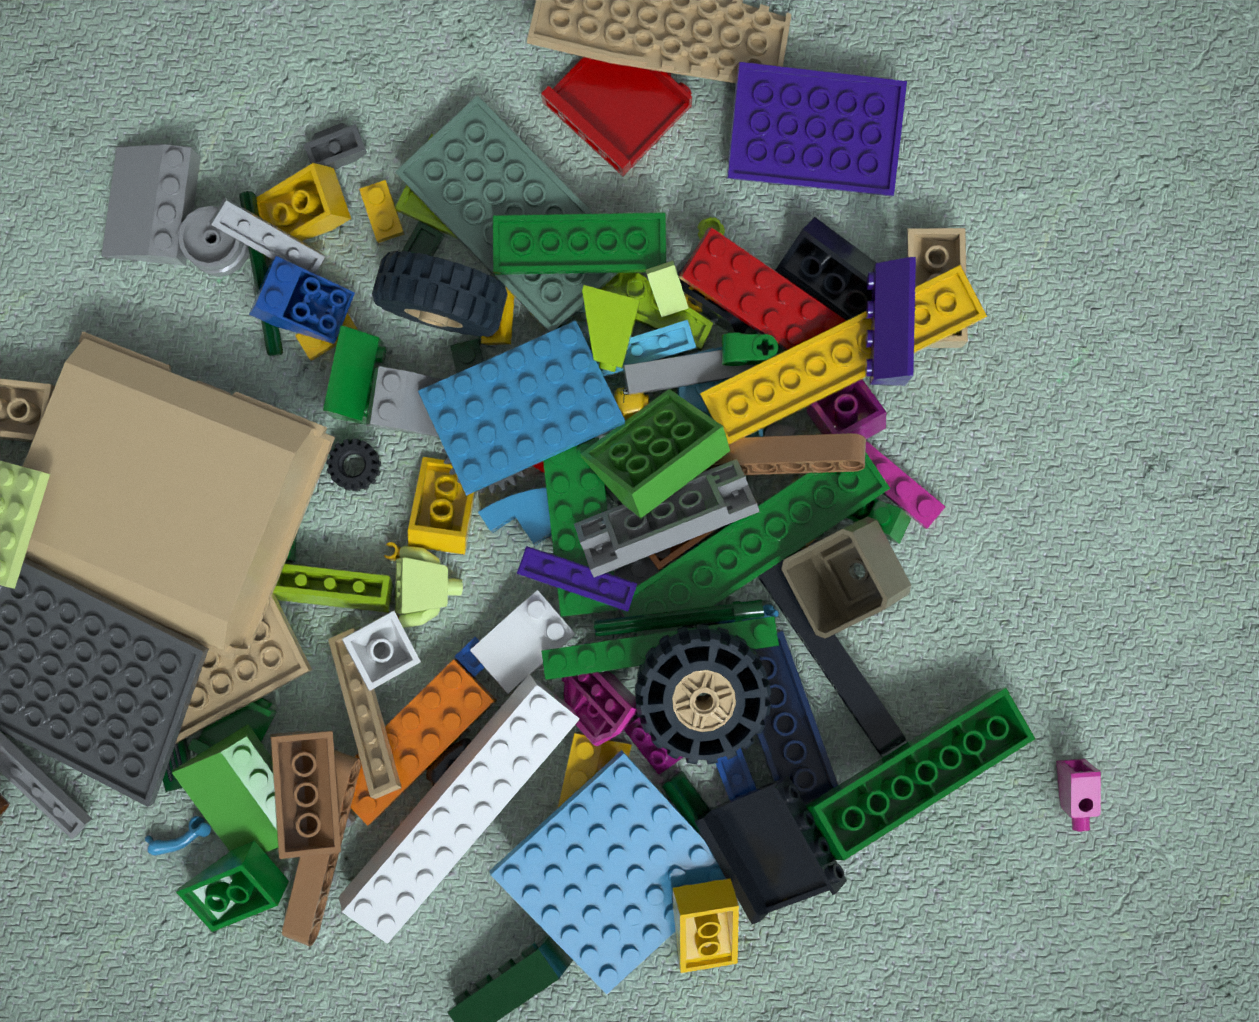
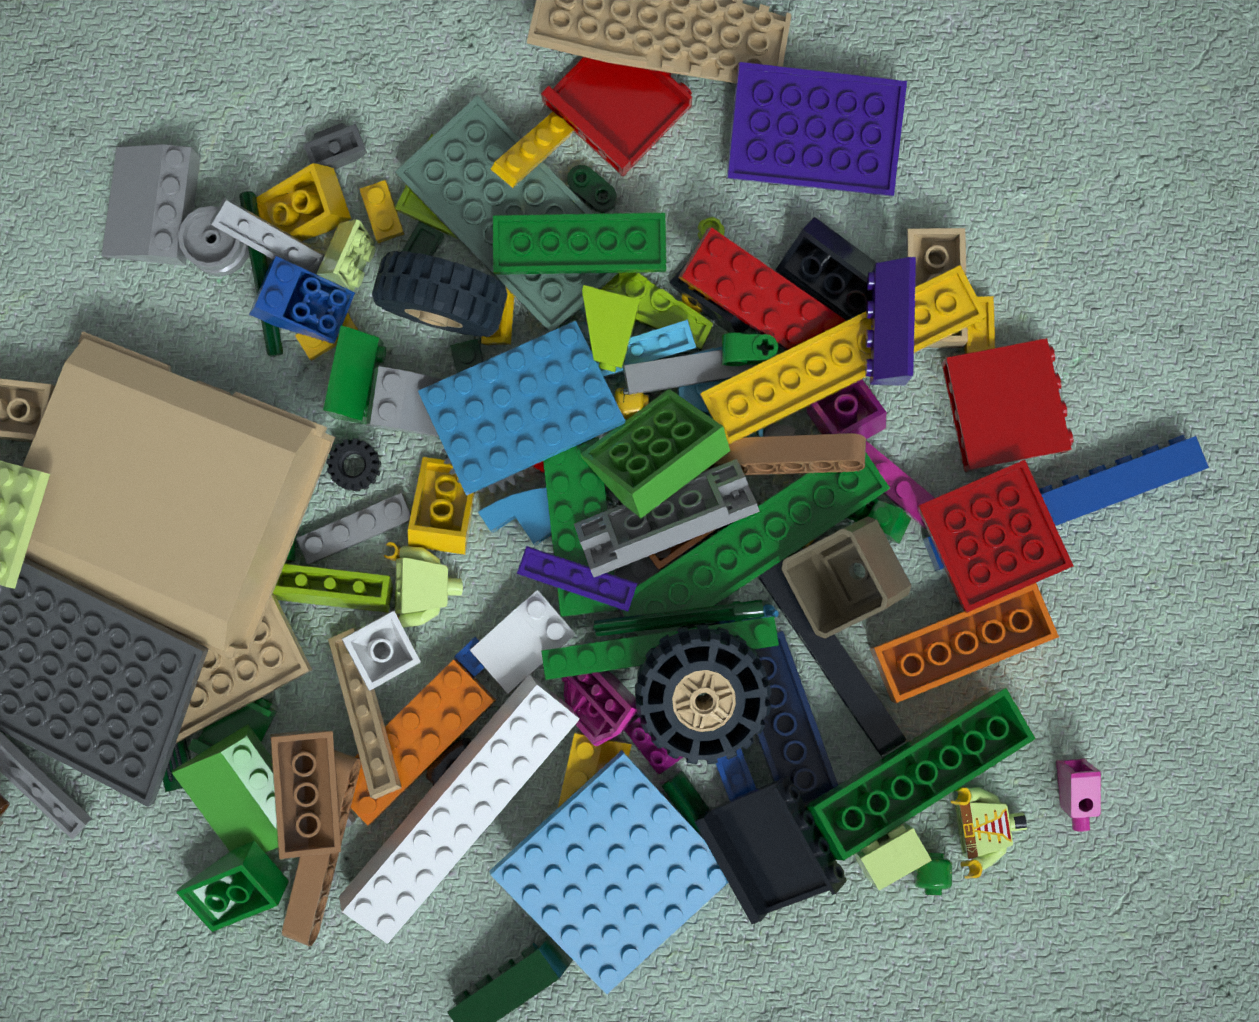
(197, 828): dark azure piece -> none
(348, 255): none -> yellowish green slope
(354, 529): none -> light grey plate
(532, 149): none -> yellow plate
(591, 188): none -> dark green plate
(667, 288): yellowish green slope -> none
(706, 925): yellow slope -> none
(892, 856): none -> yellowish green brick
(934, 875): none -> green head
(963, 643): none -> orange brick
(982, 334): none -> yellow plate
(984, 828): none -> torso
(995, 536): none -> red plate
(1007, 404): none -> red panel
(1115, 484): none -> blue brick

